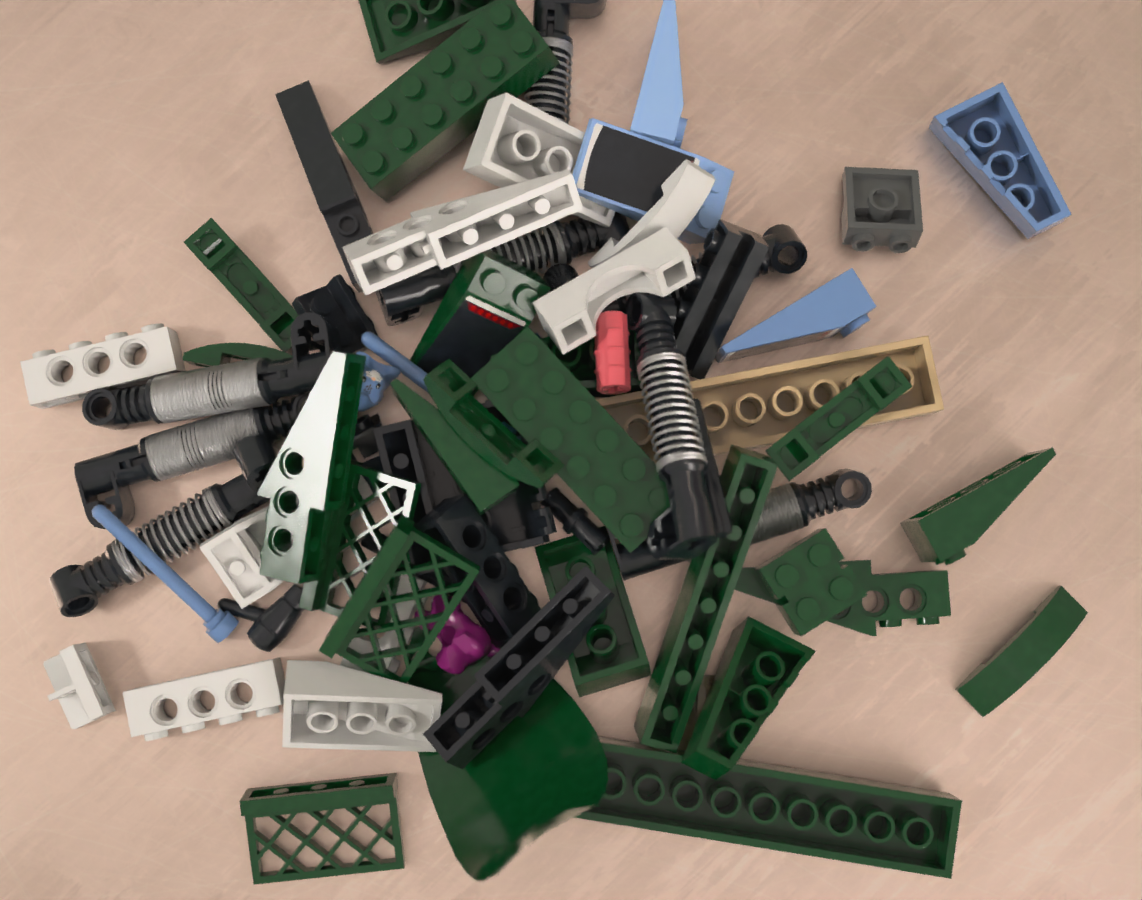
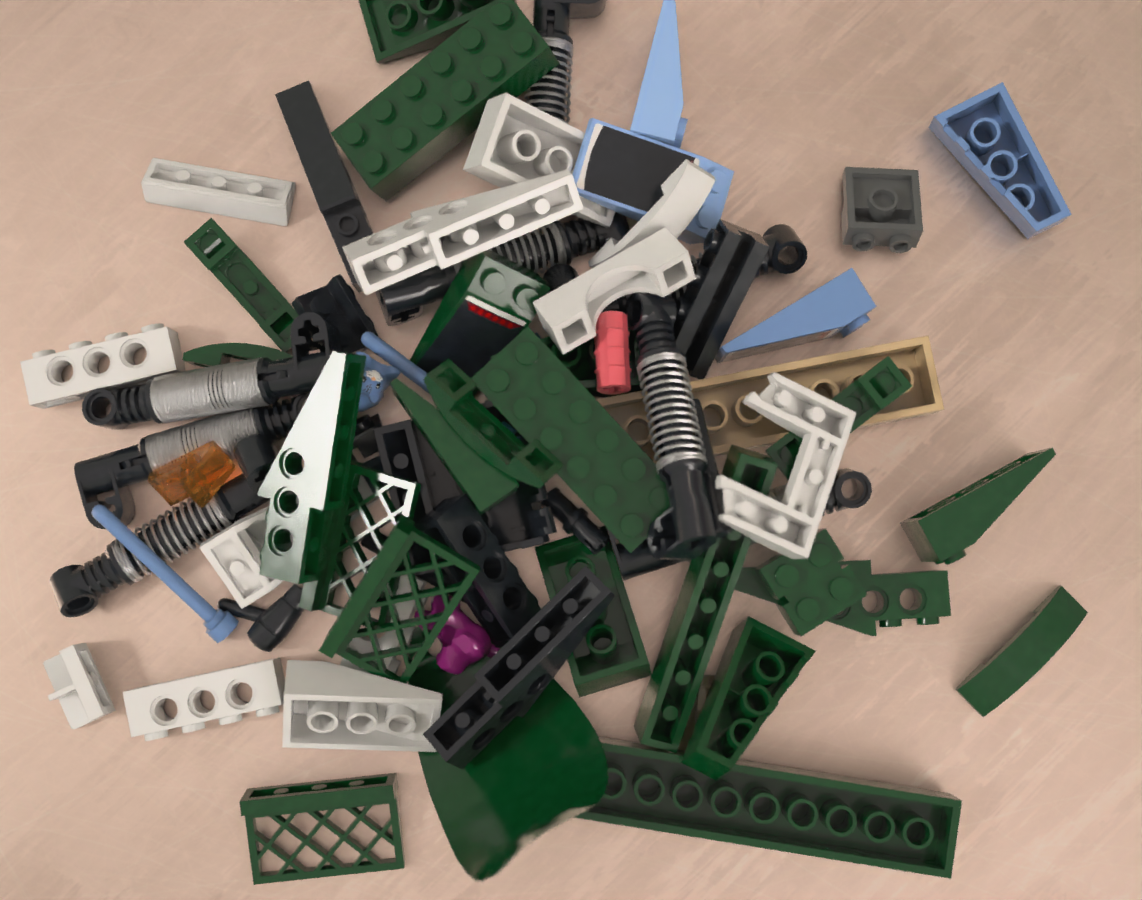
(193, 475): none -> clear orange slope
(218, 191): none -> white slope
(825, 429): none -> white wedge

